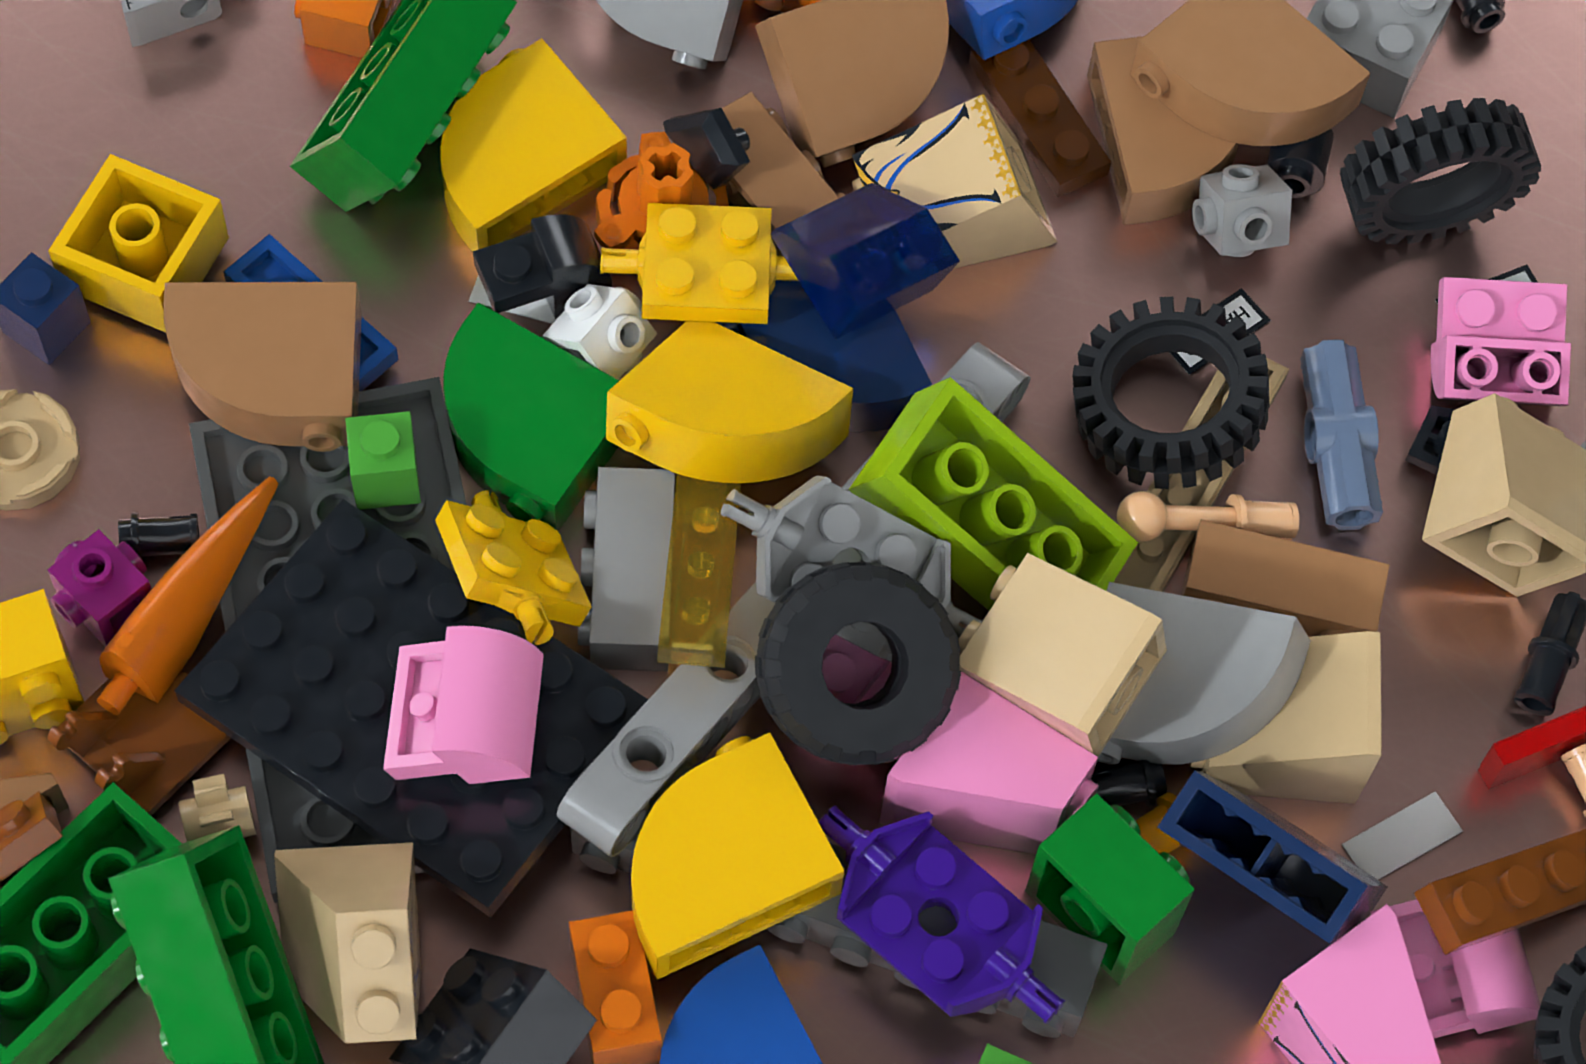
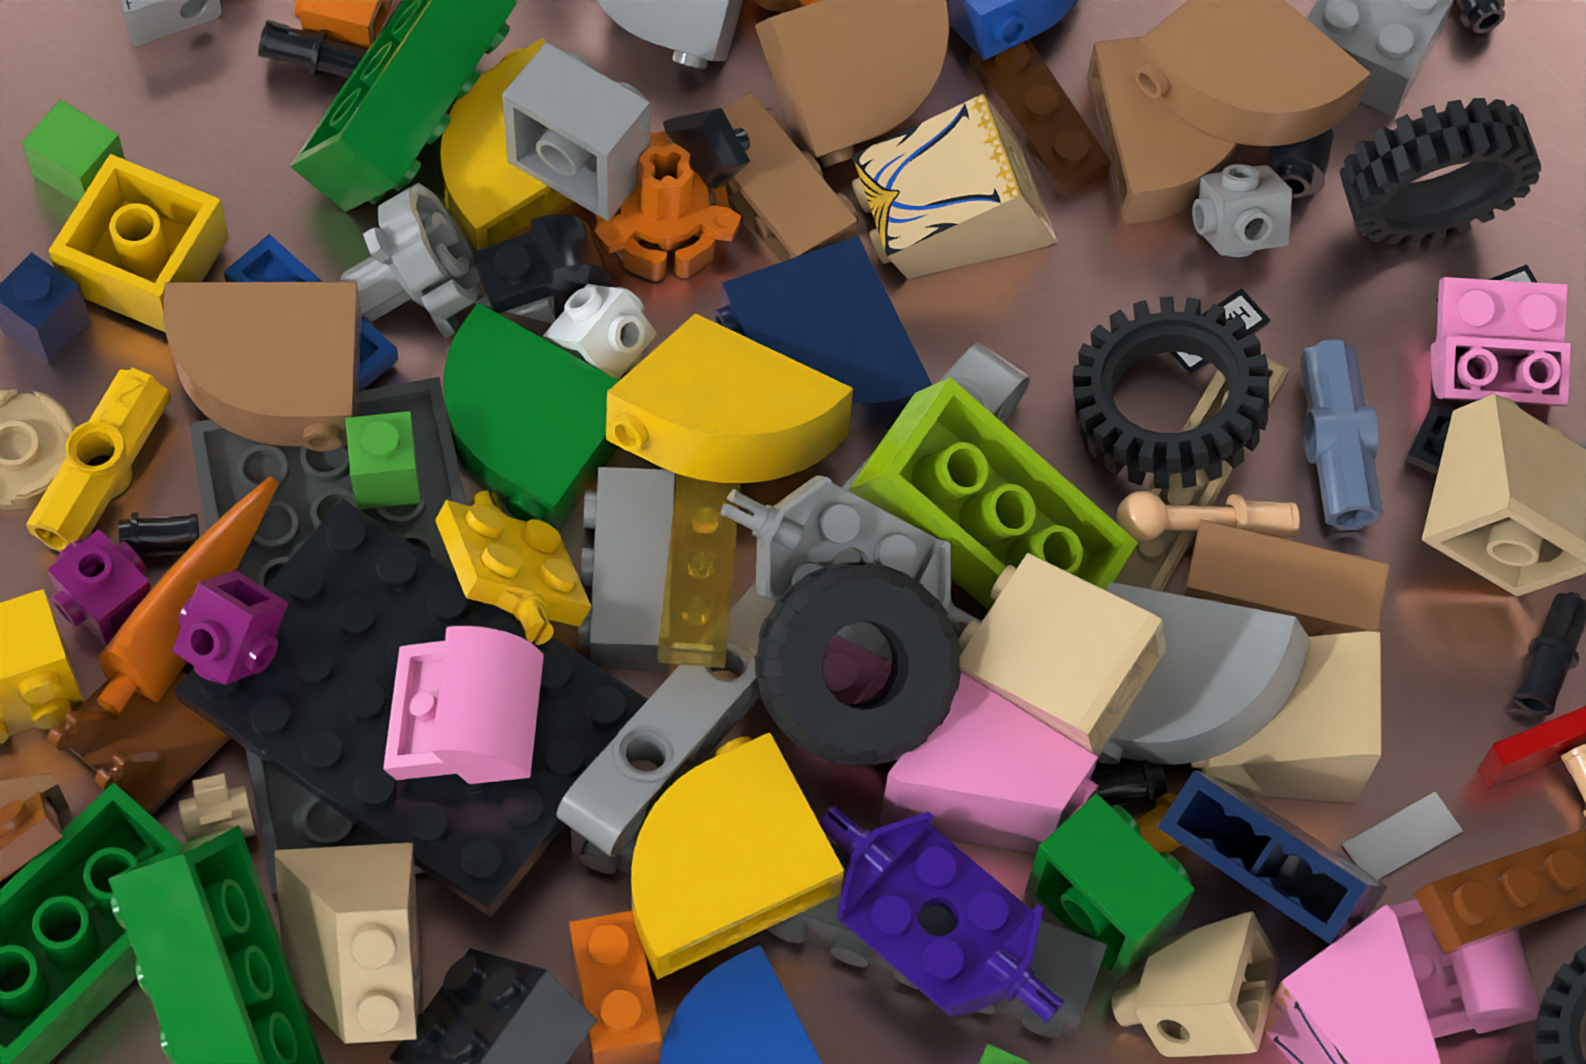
(69, 149): none -> bright green brick
(115, 429): none -> yellow piece
(229, 628): none -> magenta brick
(308, 49): none -> black axle
(417, 256): none -> light grey piece
(576, 129): none -> light grey brick
(703, 263): yellow plate -> none
(865, 256): clear blue slope -> none
(1204, 990): none -> tan torso

